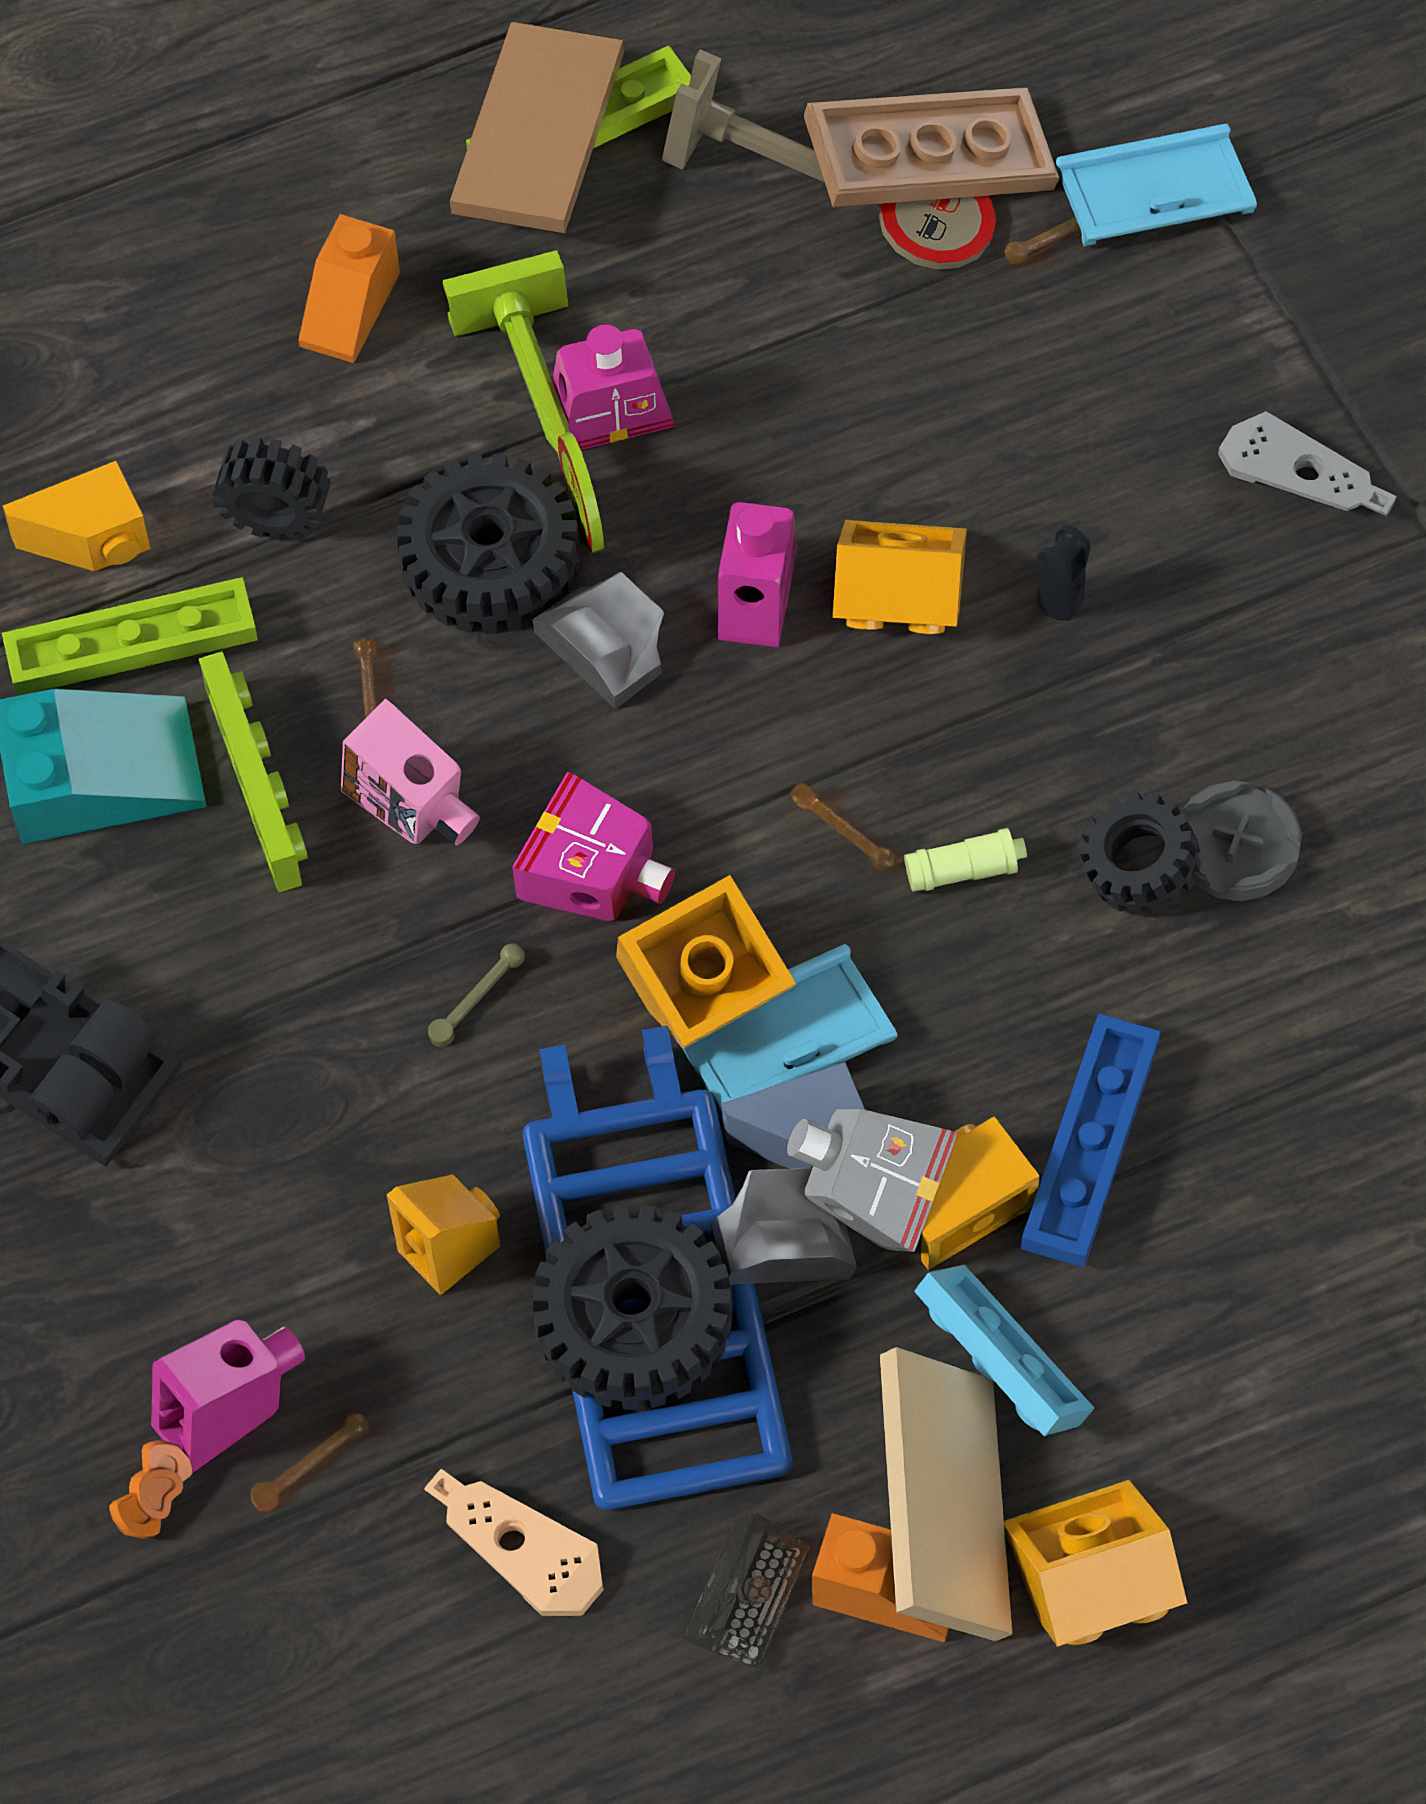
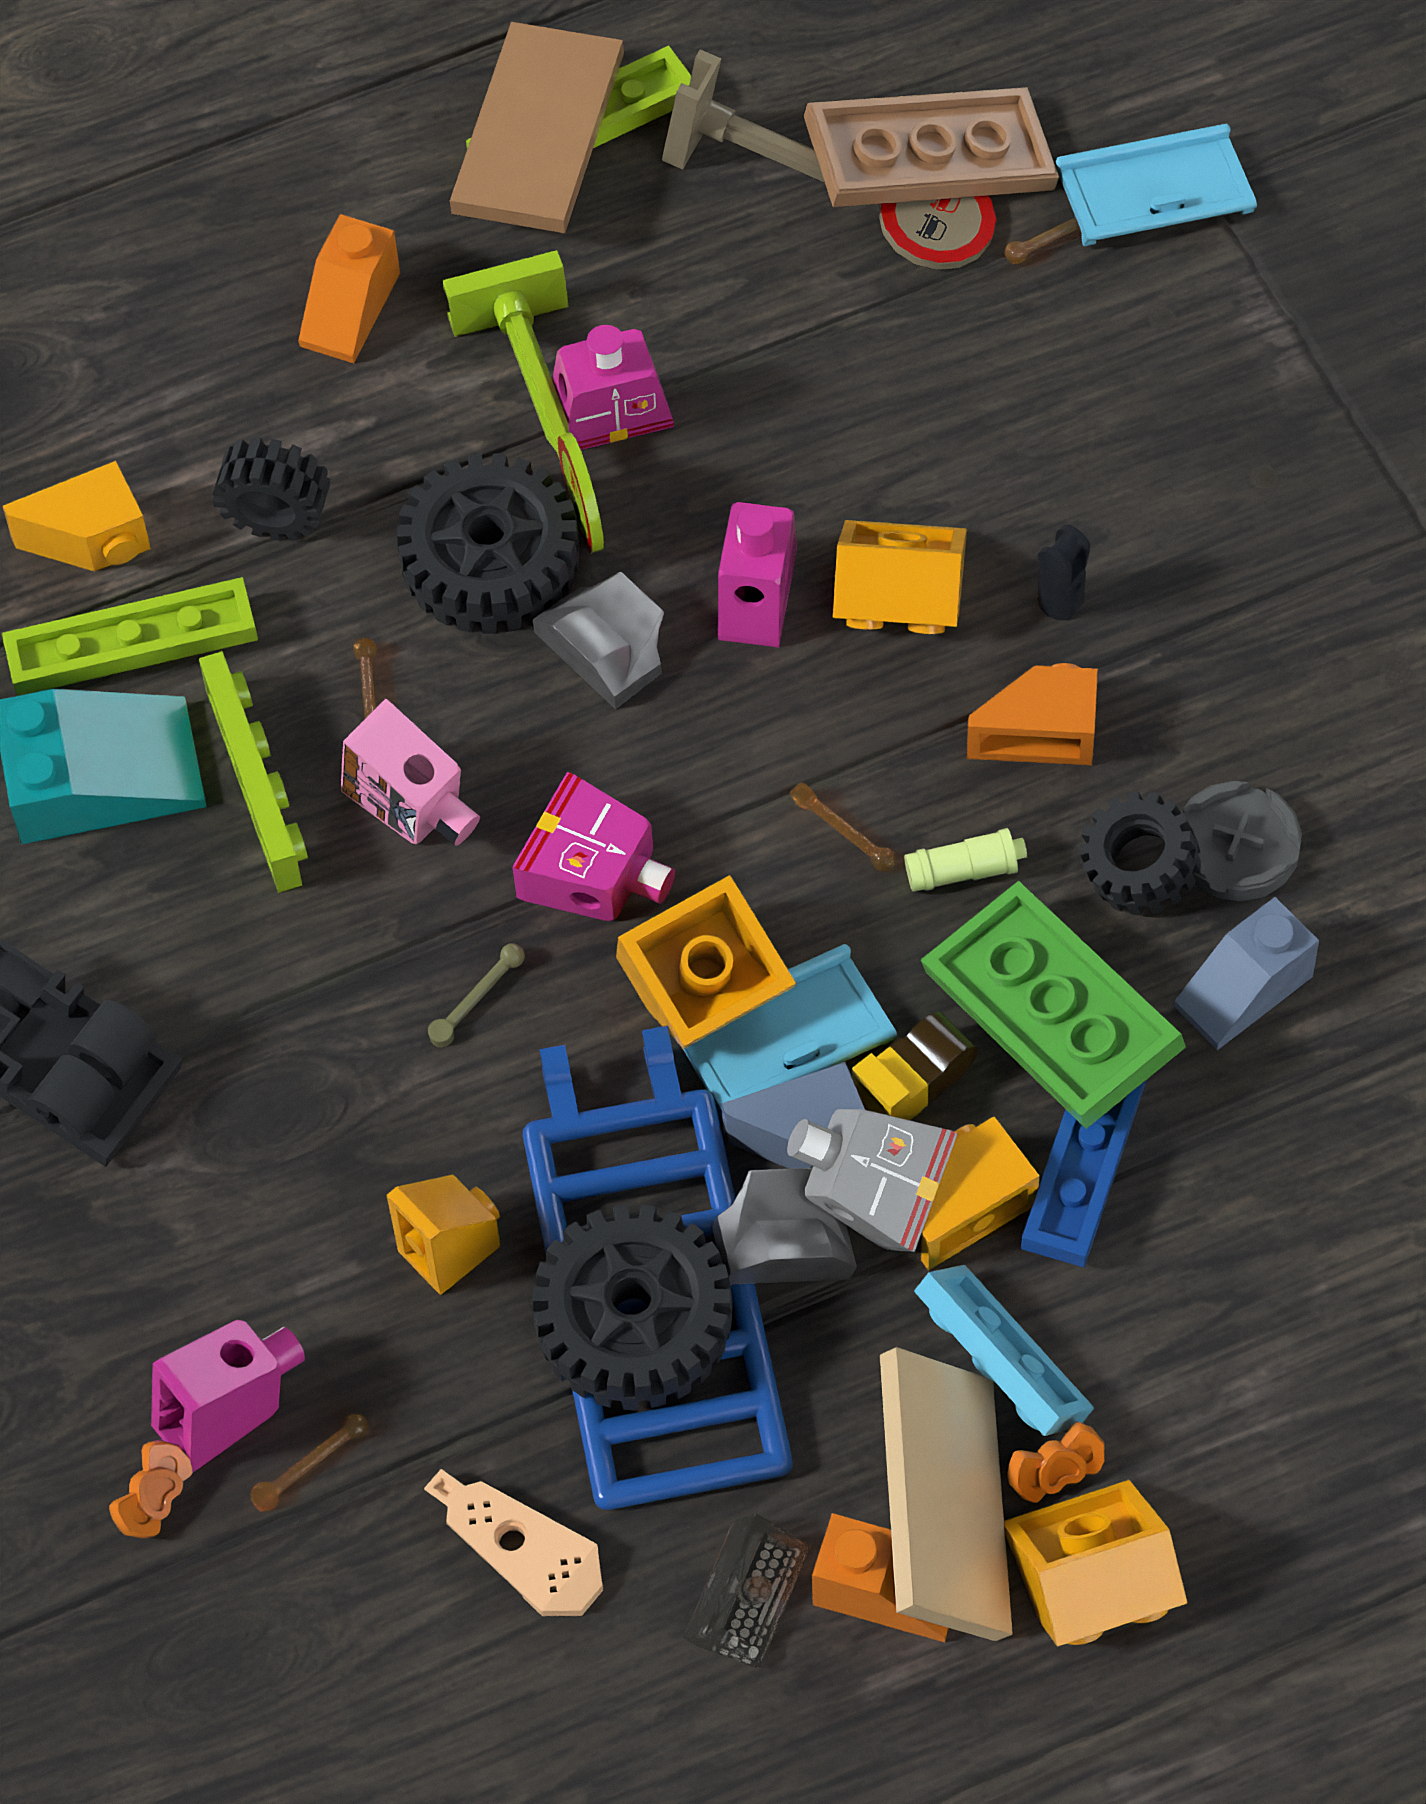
(914, 1068): none -> leg
(1038, 718): none -> orange slope
(1053, 1004): none -> bright green plate
(1056, 1463): none -> orange piece
(1249, 973): none -> sand blue slope
(1290, 450): light grey piece -> none

